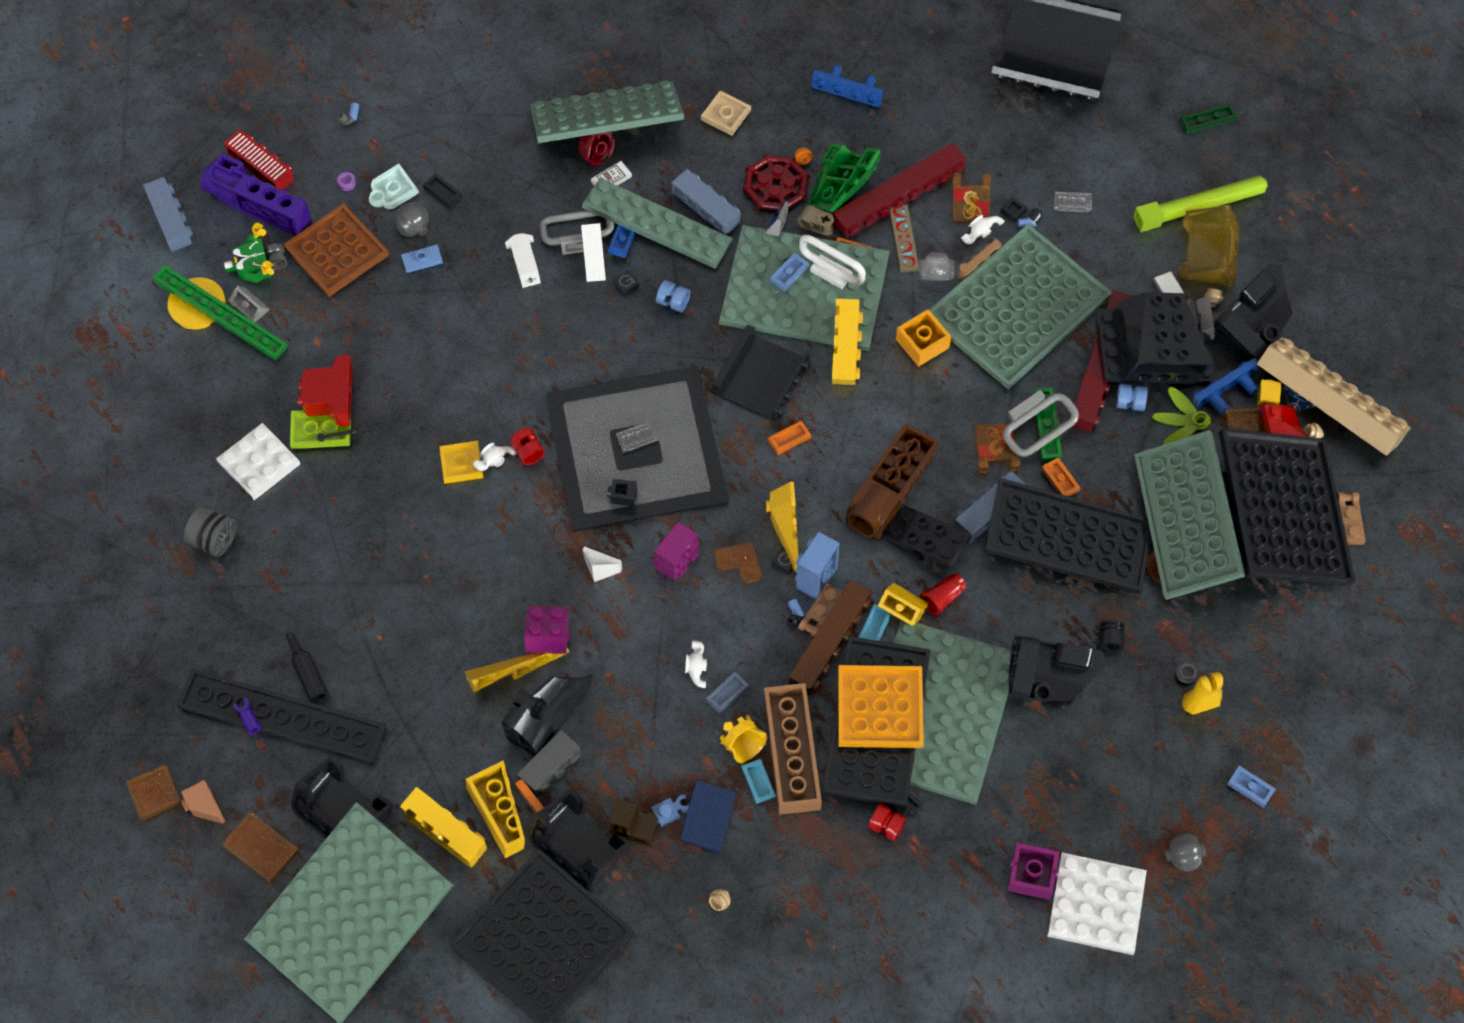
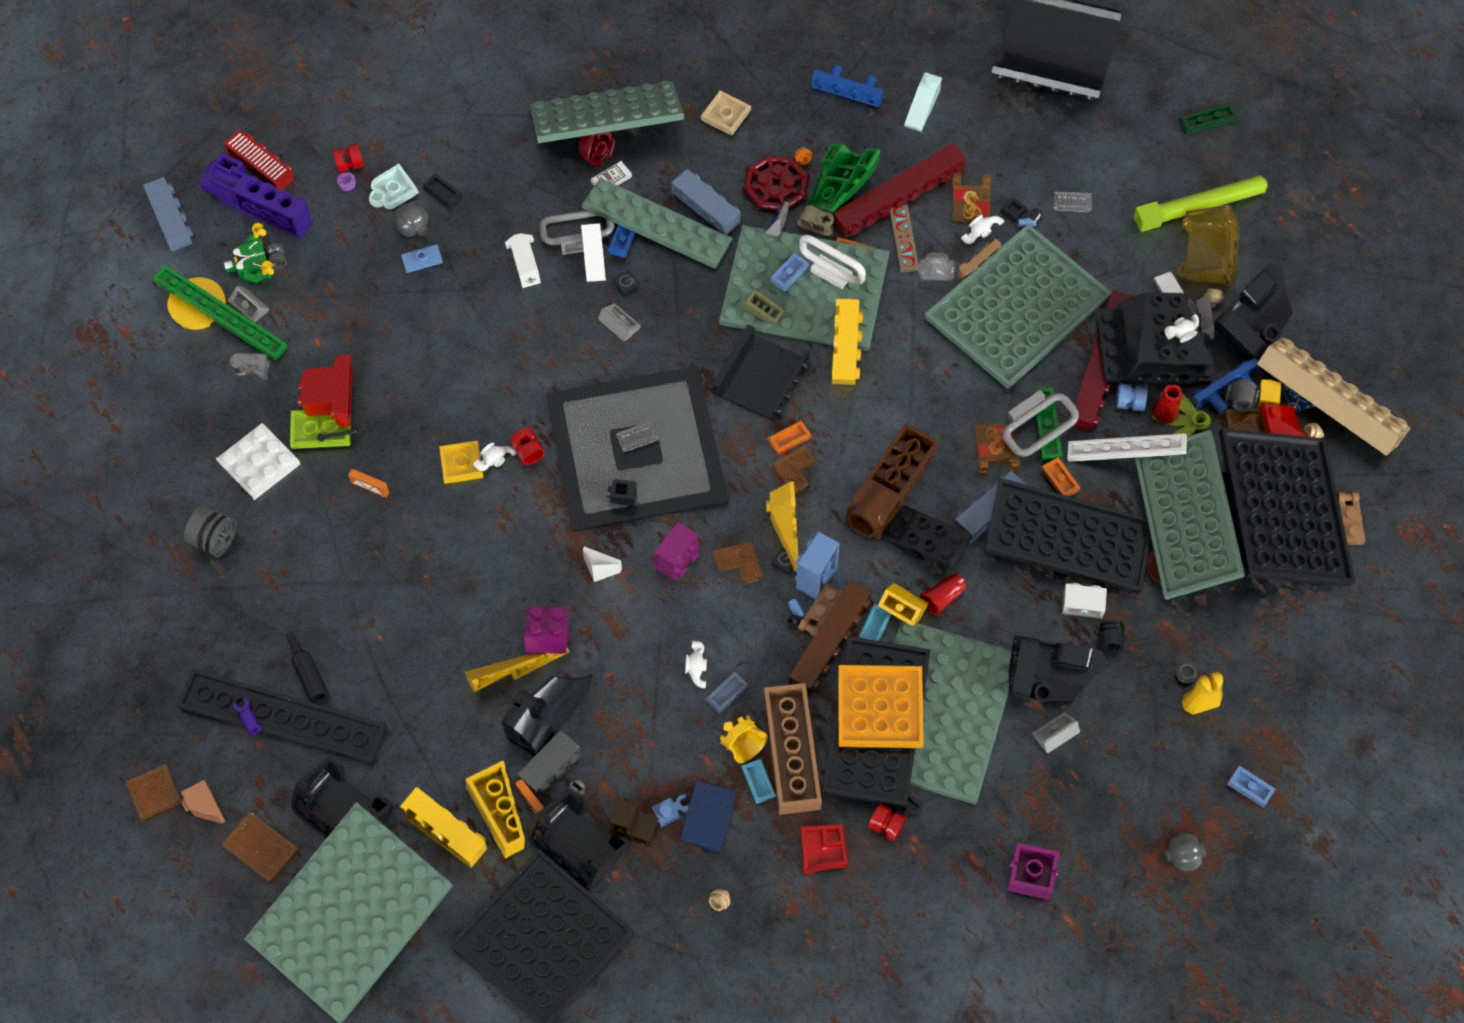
(250, 364): none -> clear leg
(336, 250): dark orange plate -> none
(346, 119): arm -> none
(354, 157): none -> red wheel
(368, 483): none -> orange tile
(580, 784): none -> light grey hinge
(618, 321): none -> light grey slope
(674, 296): medium blue wheel -> none
(761, 299): none -> olive slope
(791, 467): none -> clear orange plate
(823, 848): none -> red plate
(923, 101): none -> light aqua slope
(923, 337): light orange brick -> none
(1056, 732): none -> light grey slope
(1084, 600): none -> white brick
(1097, 903): white plate -> none
(1127, 447): none -> white tile
(1167, 407): none -> red plant
(1183, 329): none -> white piece
(1243, 395): none -> dark grey piece

